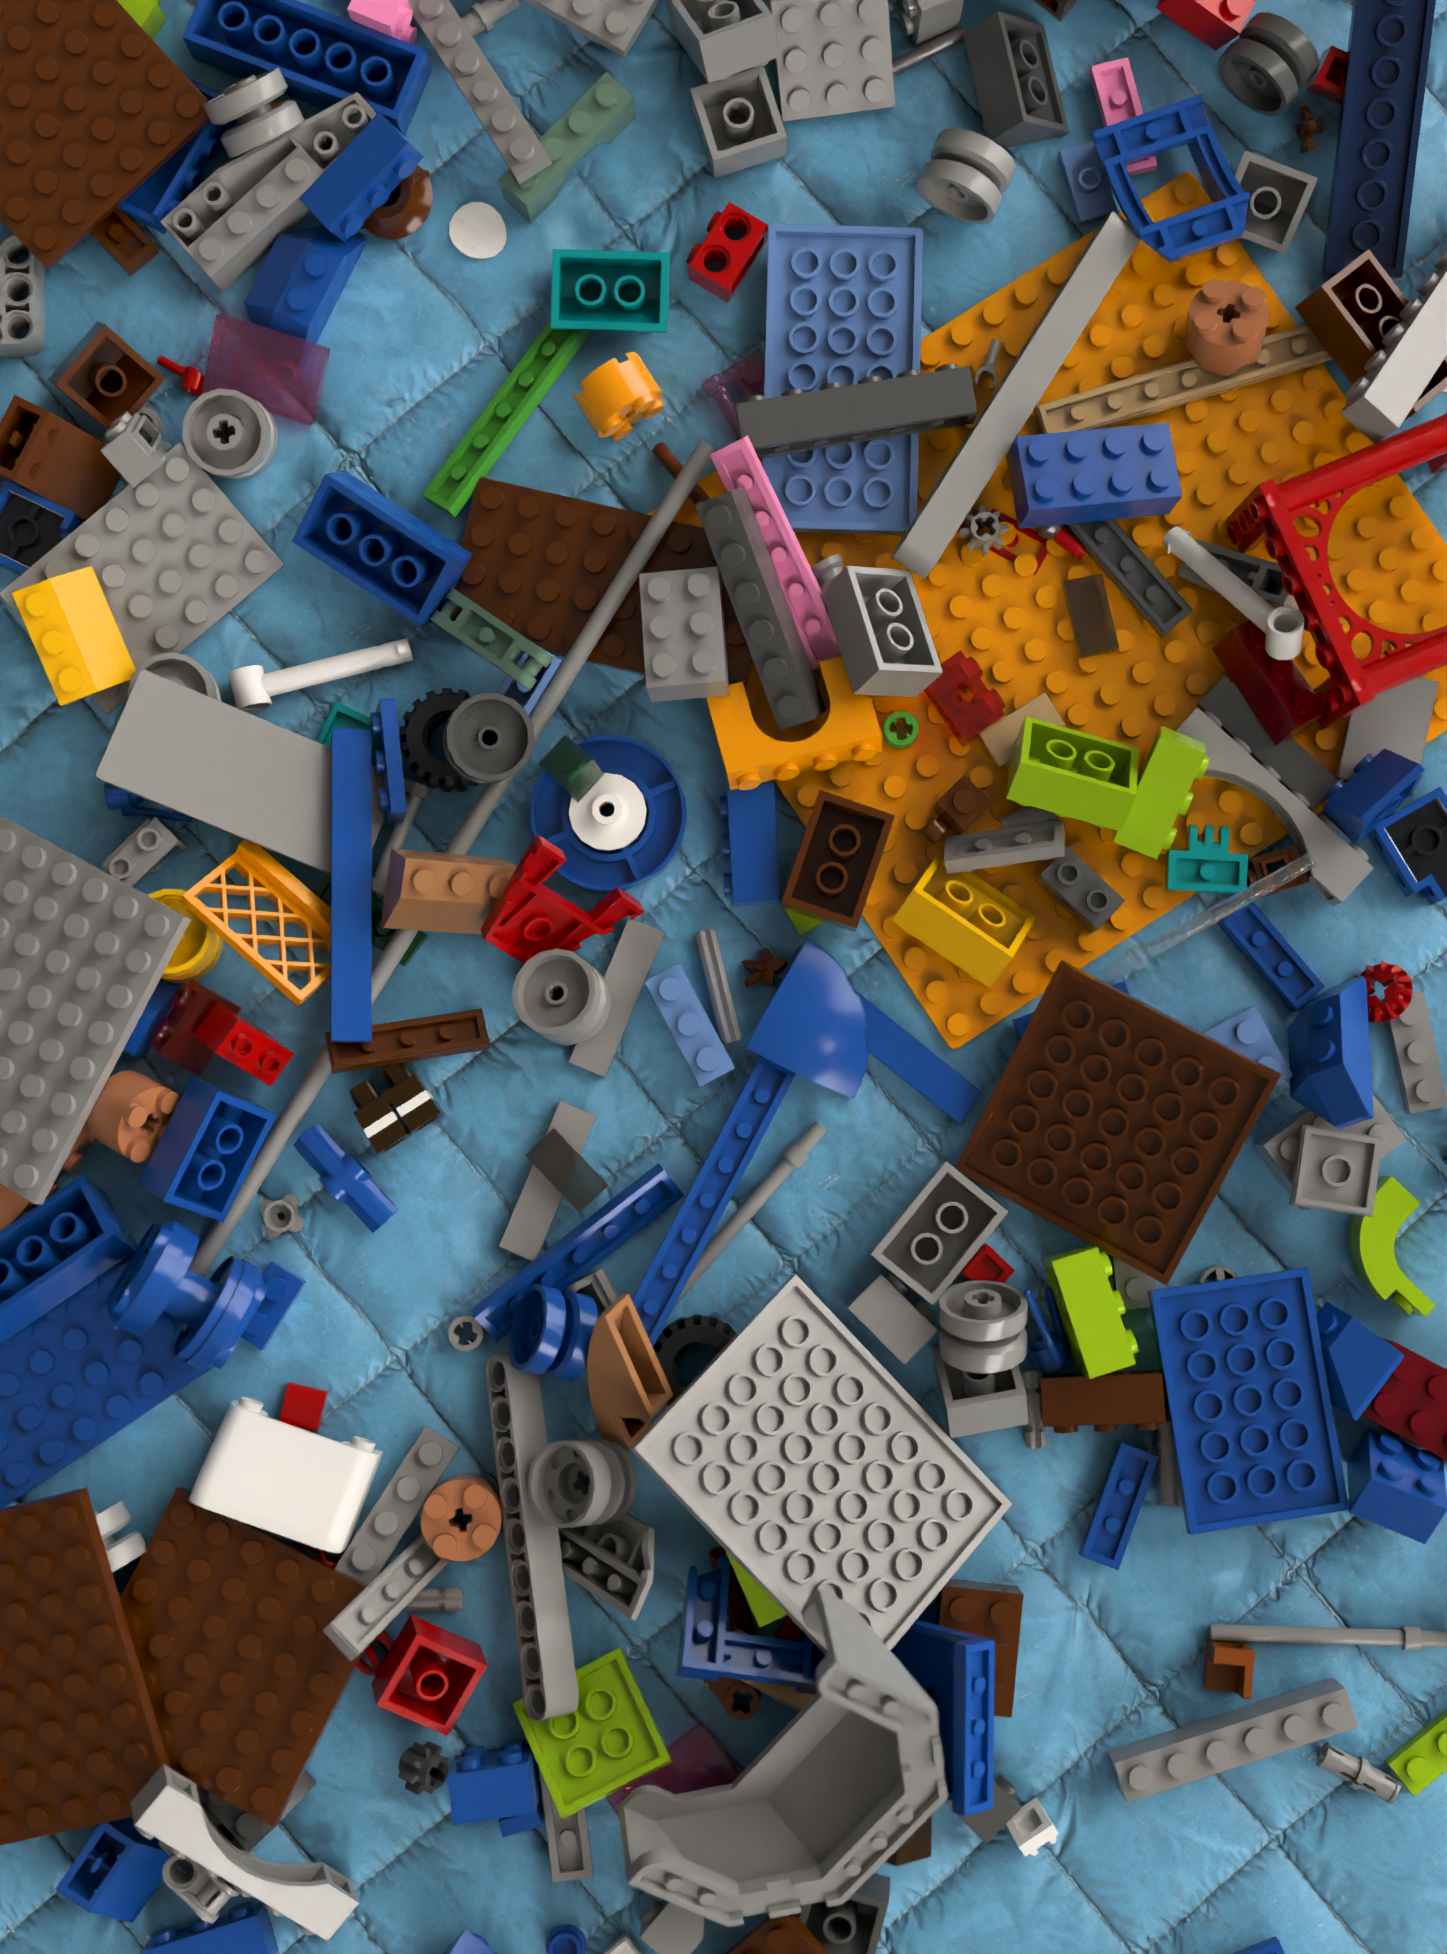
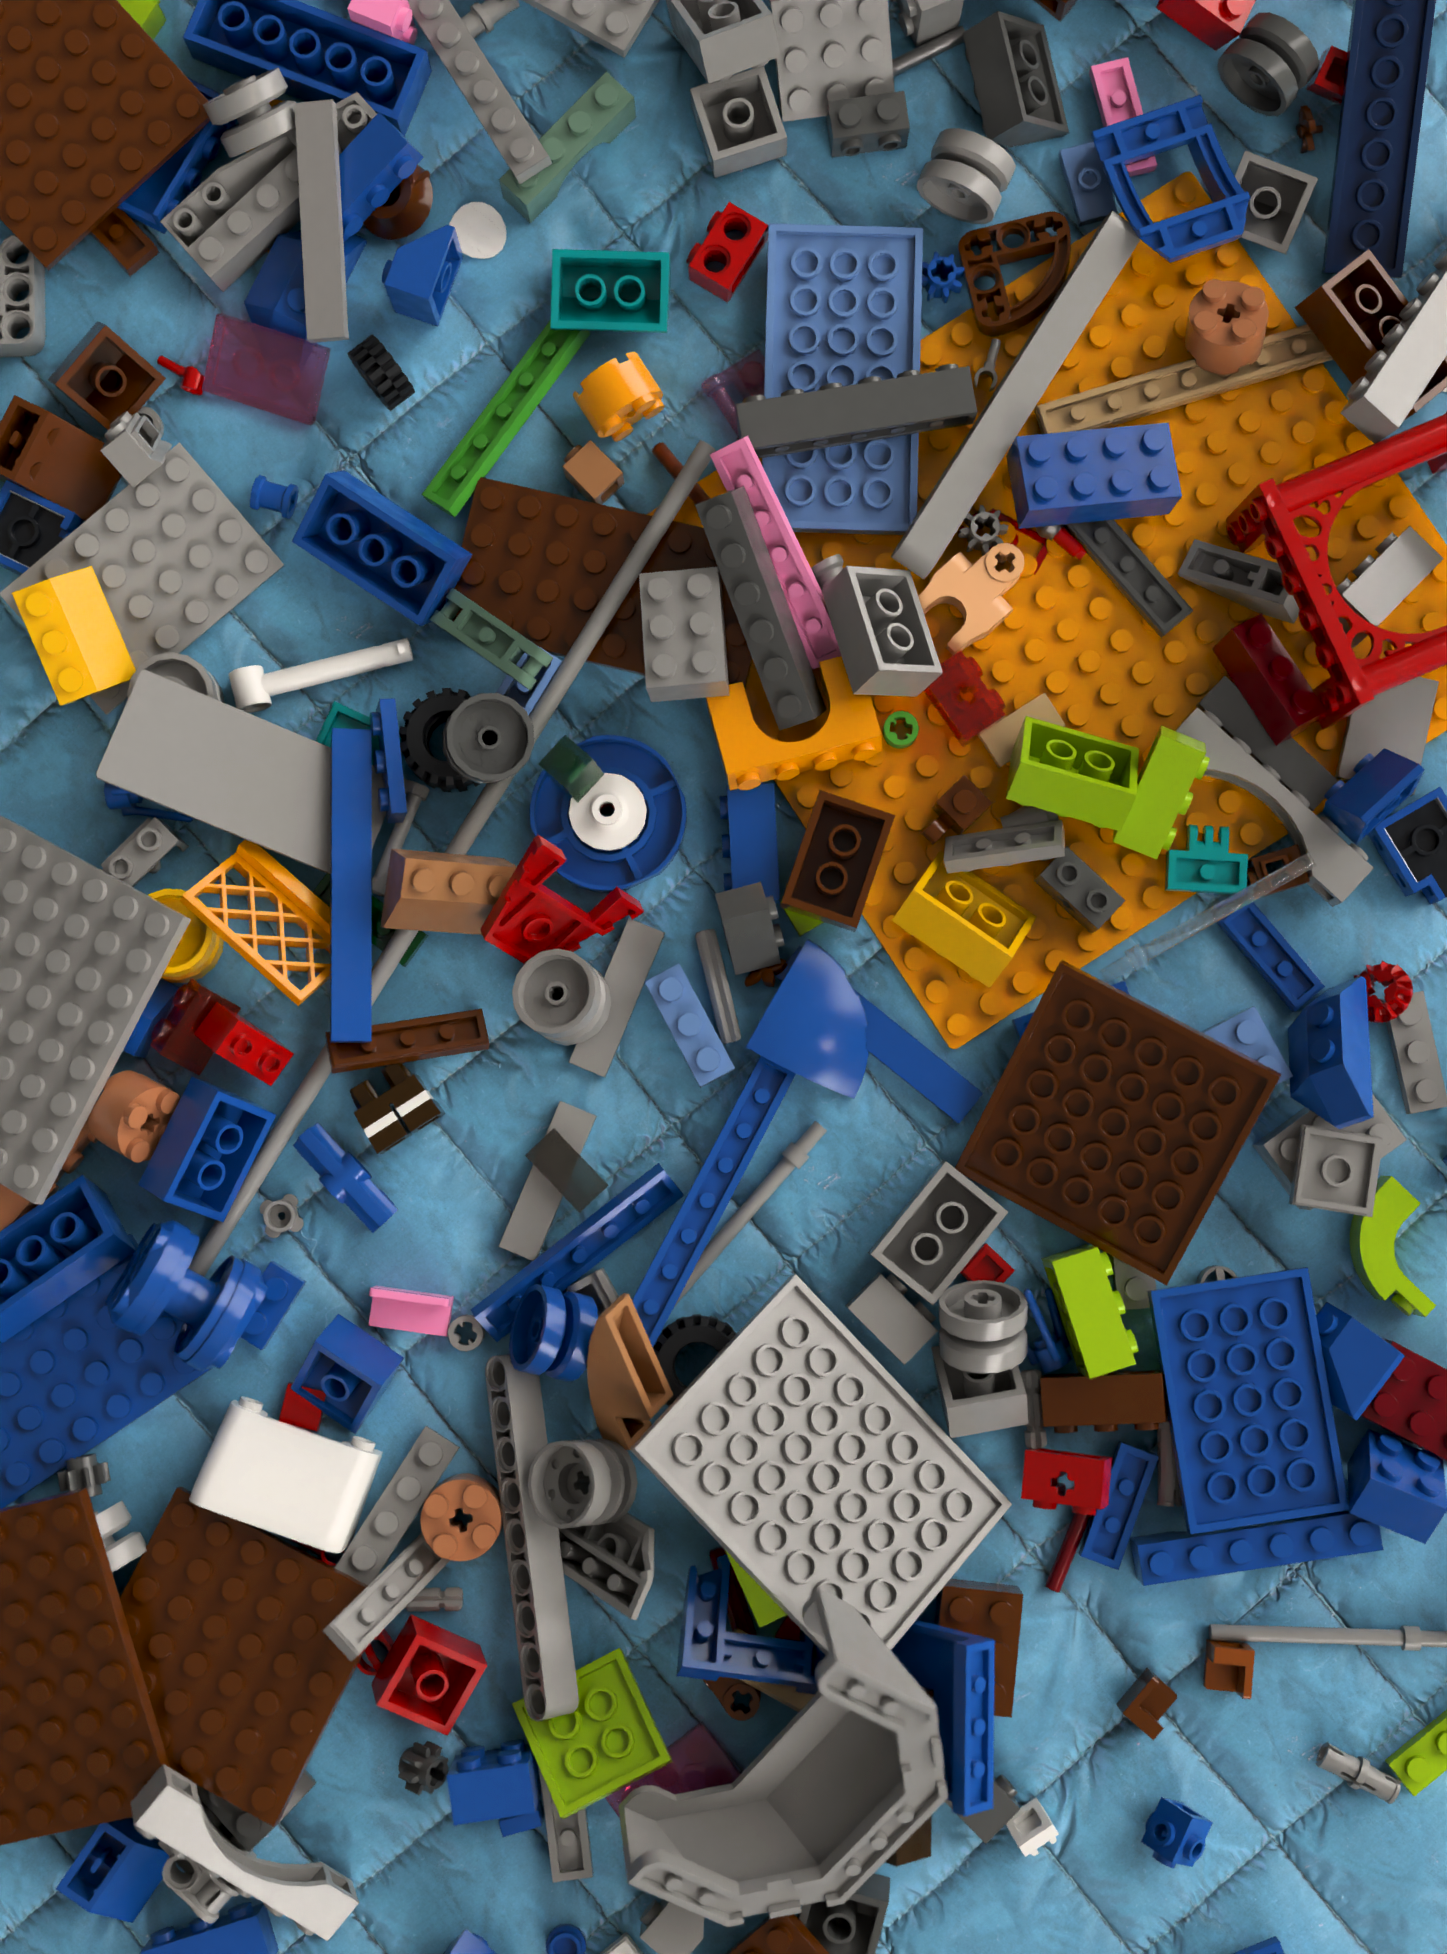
(84, 1473): none -> dark grey gear
(207, 430): light grey wheel -> none
(274, 496): none -> blue bush
(321, 221): none -> light grey tile
(350, 1371): none -> blue slope
(381, 372): none -> black tyre
(410, 1310): none -> bright pink panel
(423, 275): none -> blue slope
(592, 473): none -> medium nougat brick
(749, 927): none -> dark grey brick
(867, 124): none -> dark grey brick
(947, 270): none -> blue gear
(975, 592): none -> light nougat piece
(988, 265): none -> reddish brown beam
(1067, 1552): none -> dark red bar
(1088, 1471): none -> red brick
(1090, 616): clear smoke tile -> none
(1147, 1702): none -> reddish brown panel
(1176, 1833): none -> blue brick
(1186, 1556): none -> blue arch
(1232, 1739): light grey brick -> none
(1281, 625): white piece -> none
(1388, 578): none -> light grey wedge

